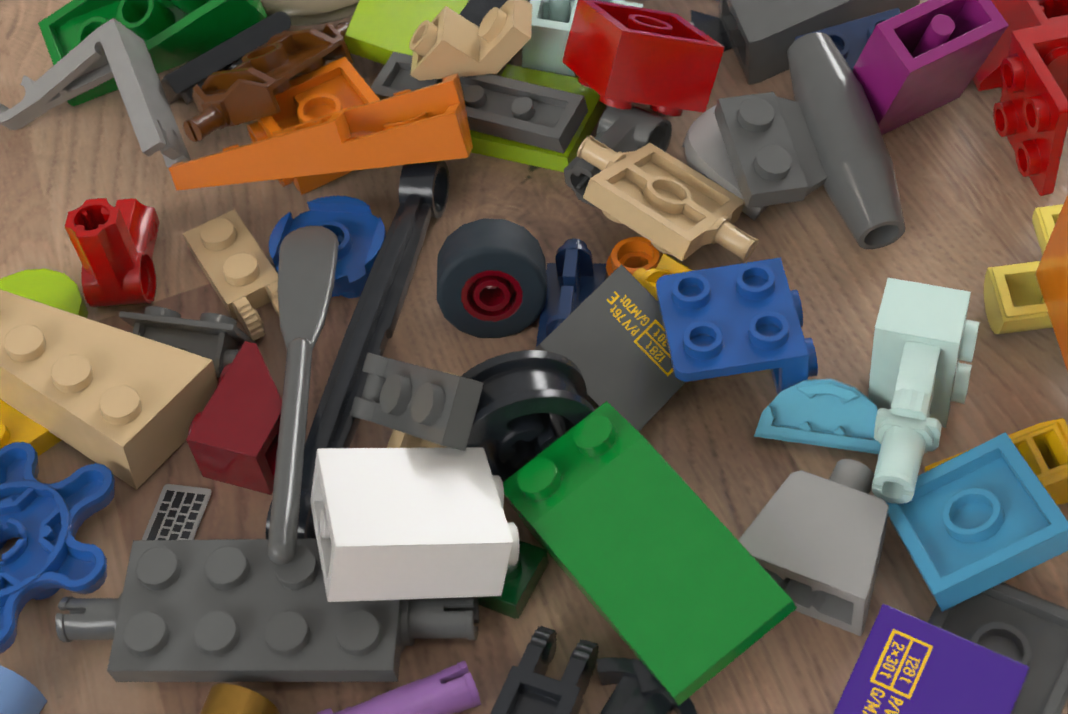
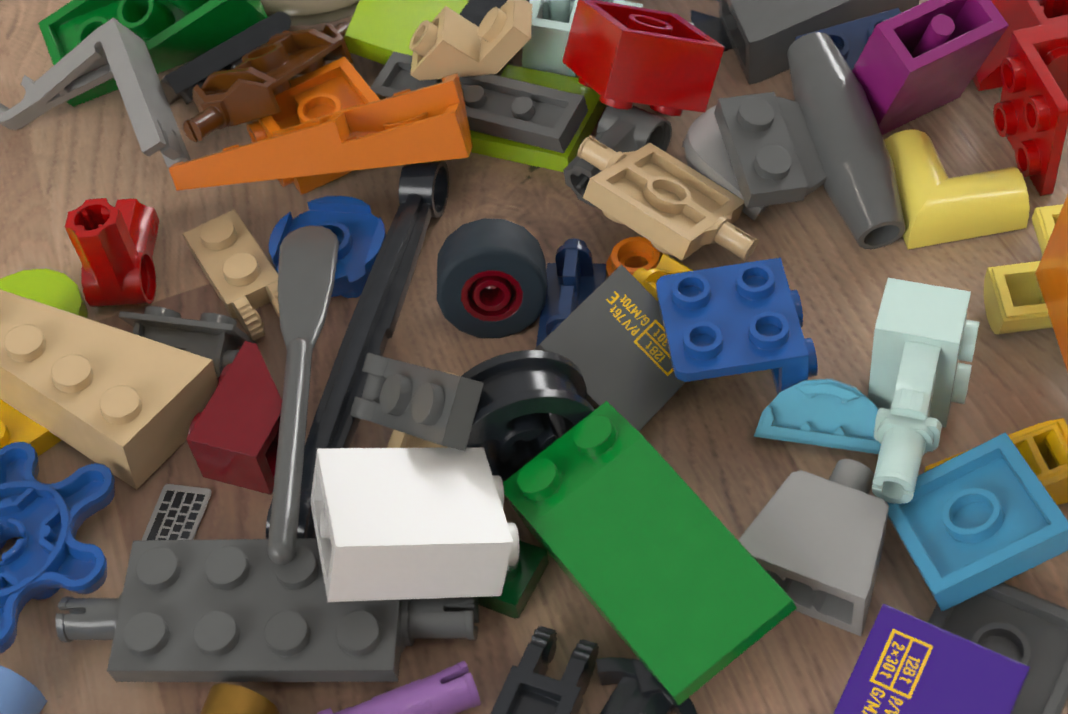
(957, 207): none -> light yellow brick

